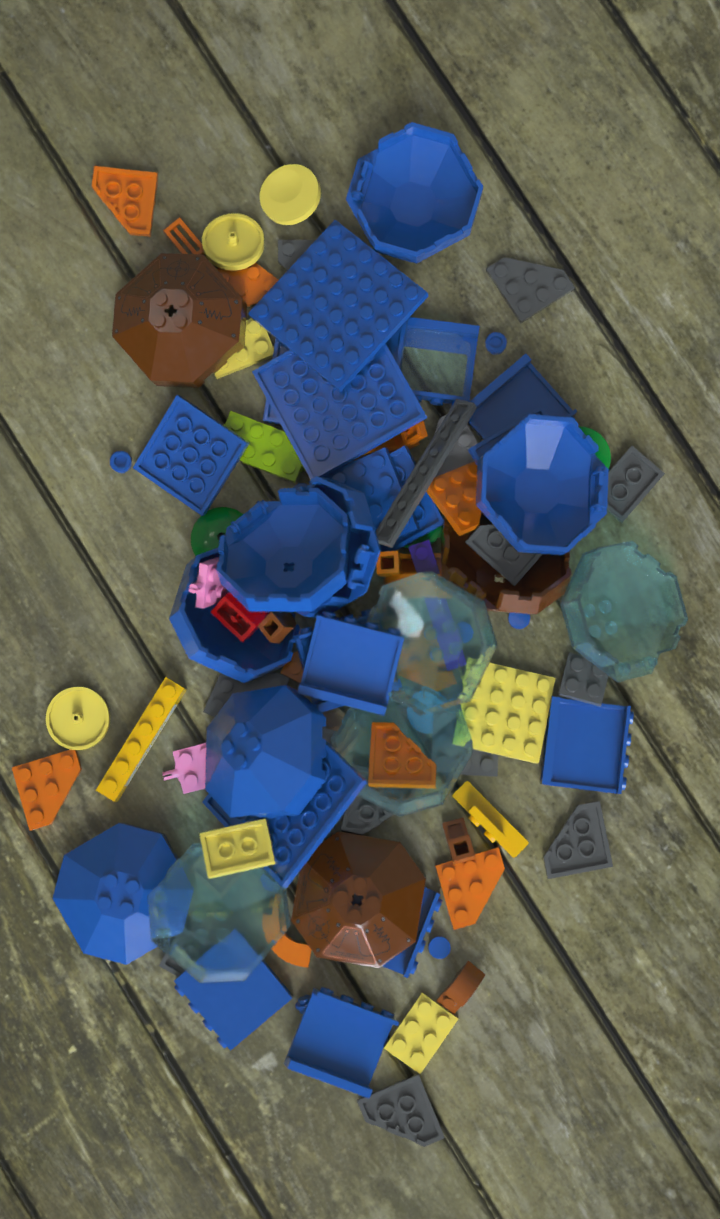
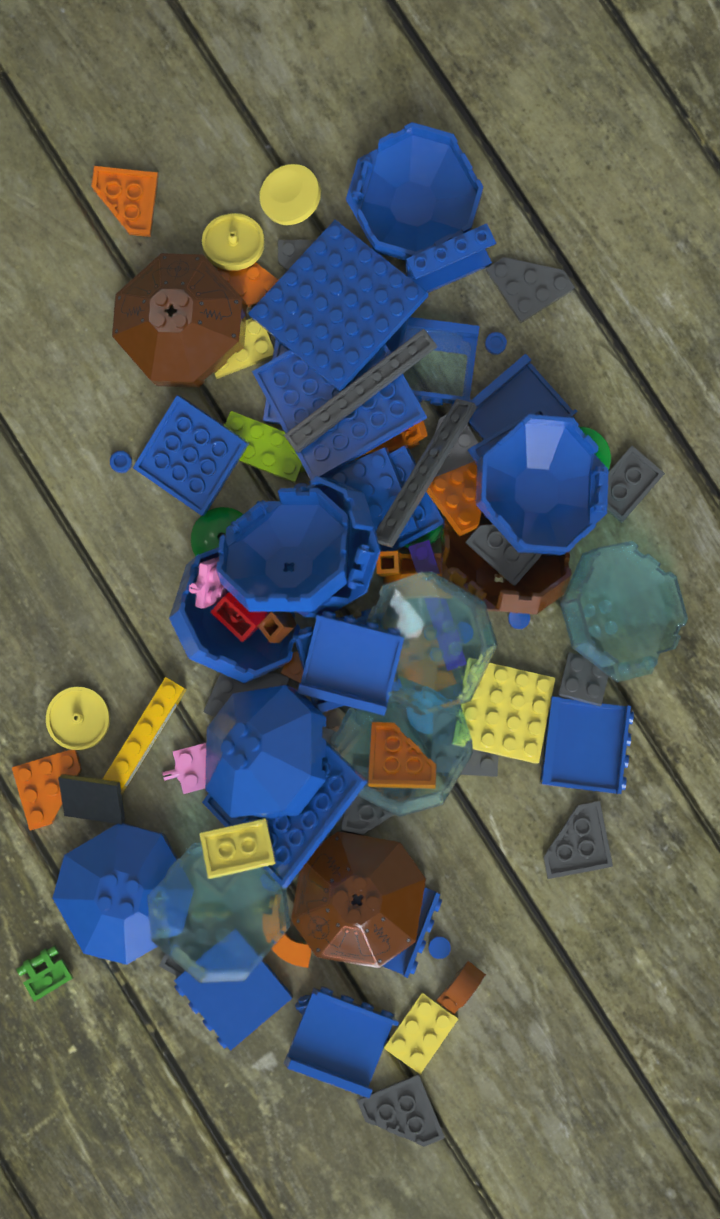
(48, 979): none -> bright green plate
(91, 799): none -> black tile
(173, 226): orange tile -> none
(360, 390): none -> dark grey tile
(451, 259): none -> blue panel
(458, 841): dark orange brick -> none
(469, 885): orange plate -> none
(490, 819): yellow bracket -> none

